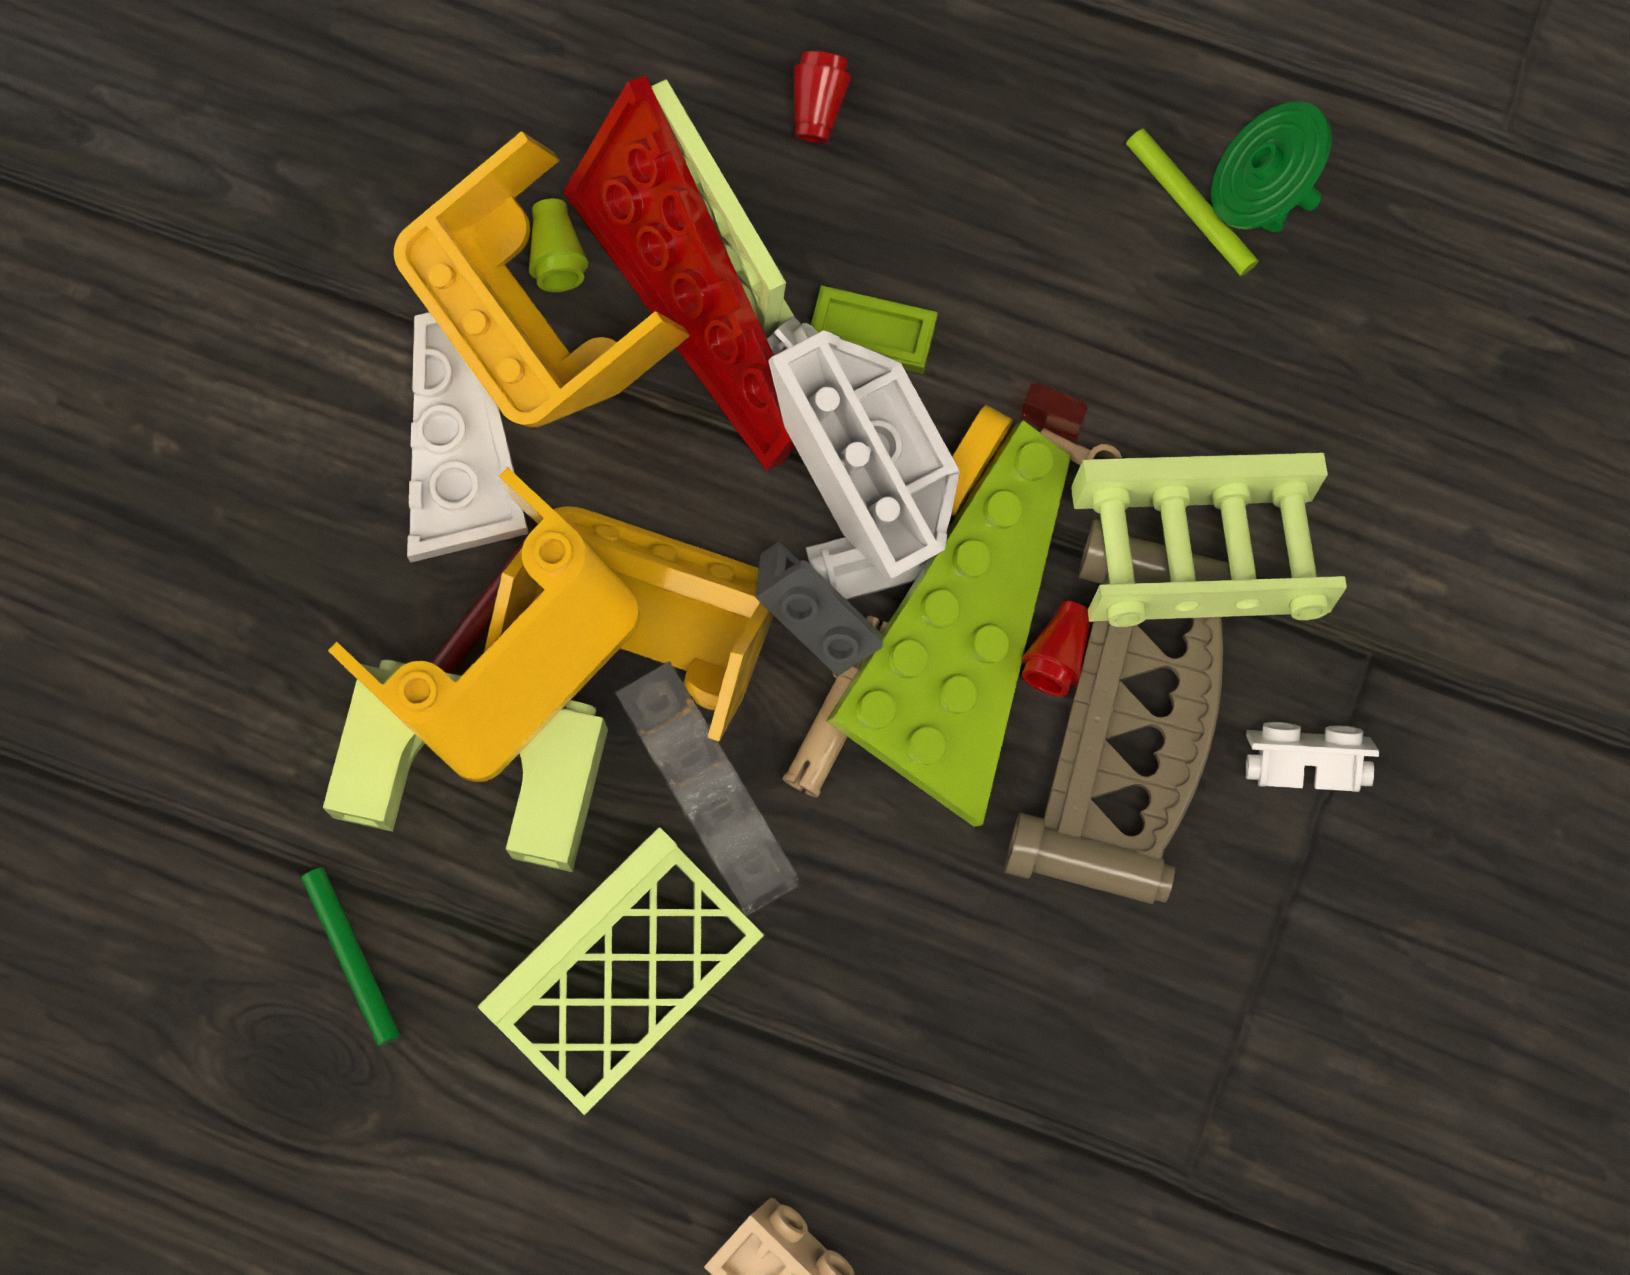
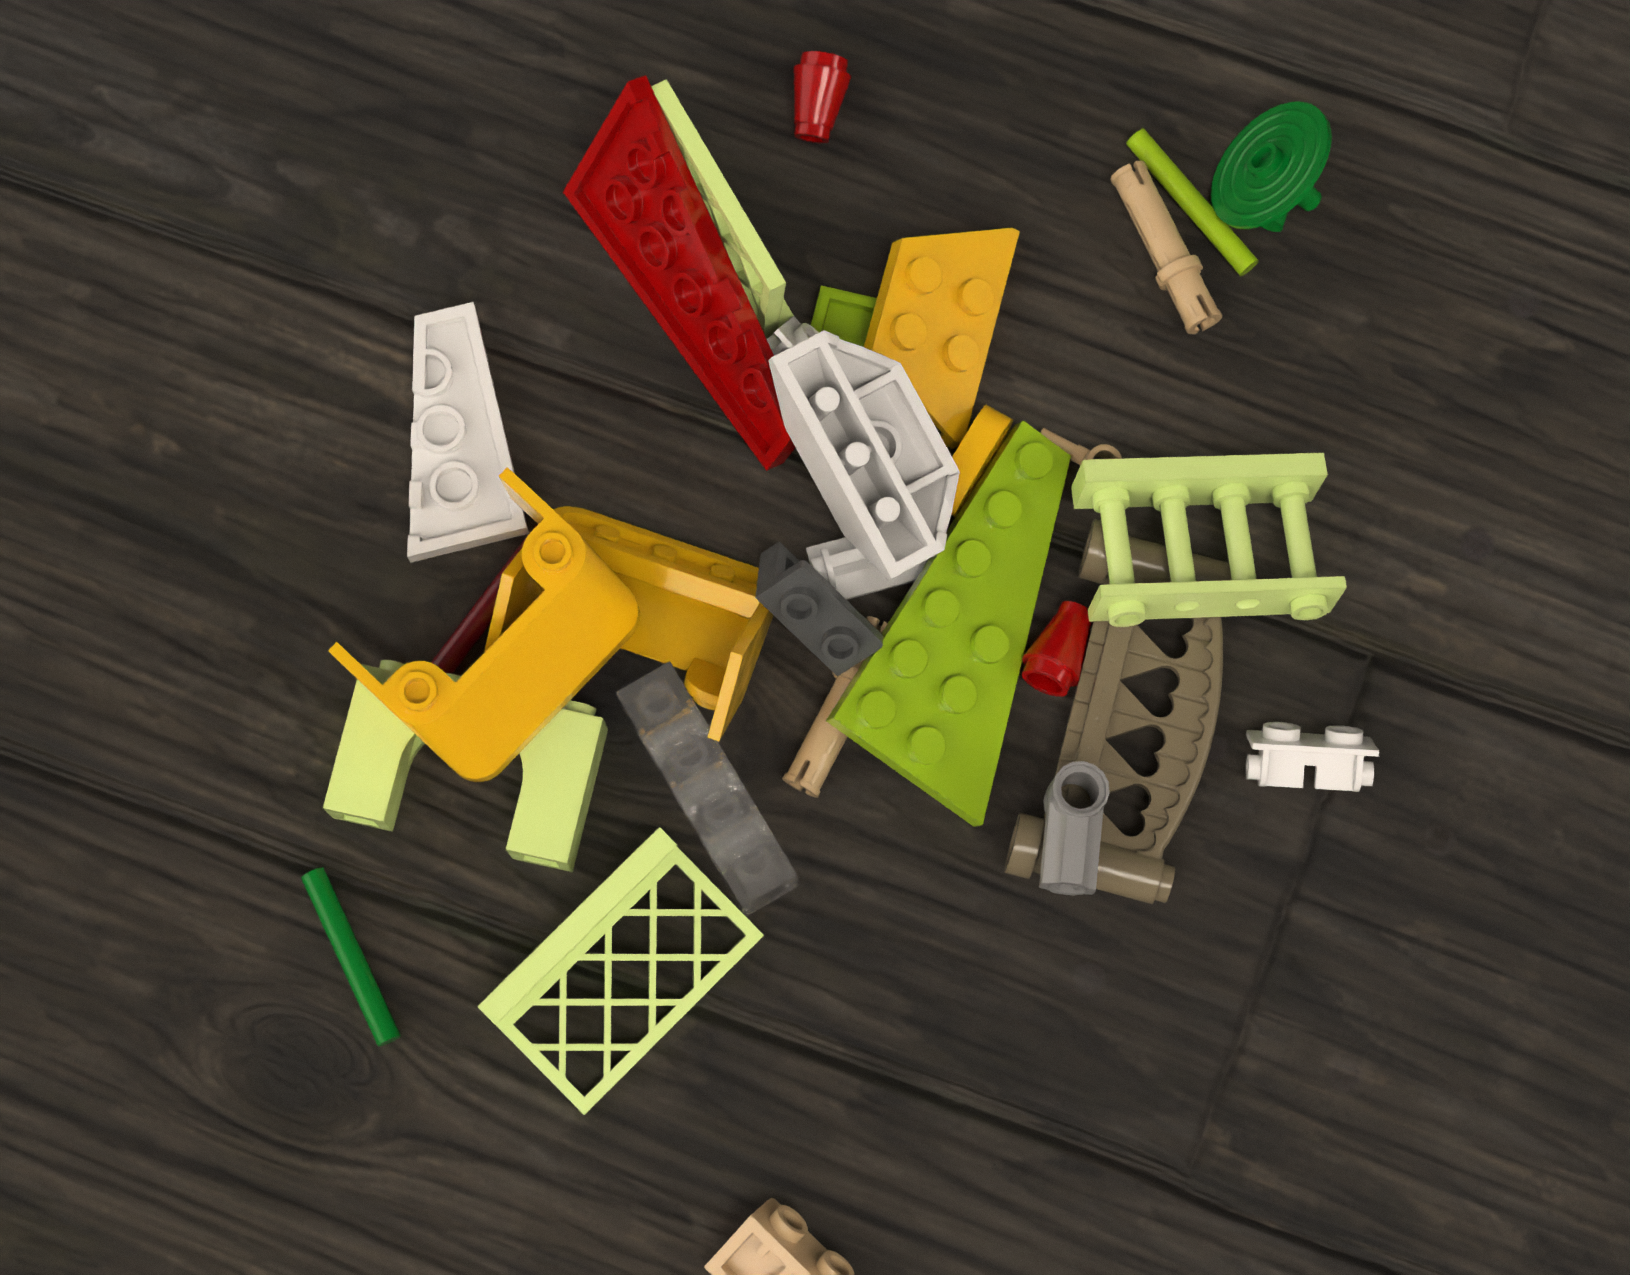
(459, 272): yellow windscreen -> none
(555, 251): lime cone -> none
(940, 317): none -> yellow wing
(1054, 411): clear red tile -> none
(1072, 833): none -> light grey piece
(1176, 268): none -> tan pin

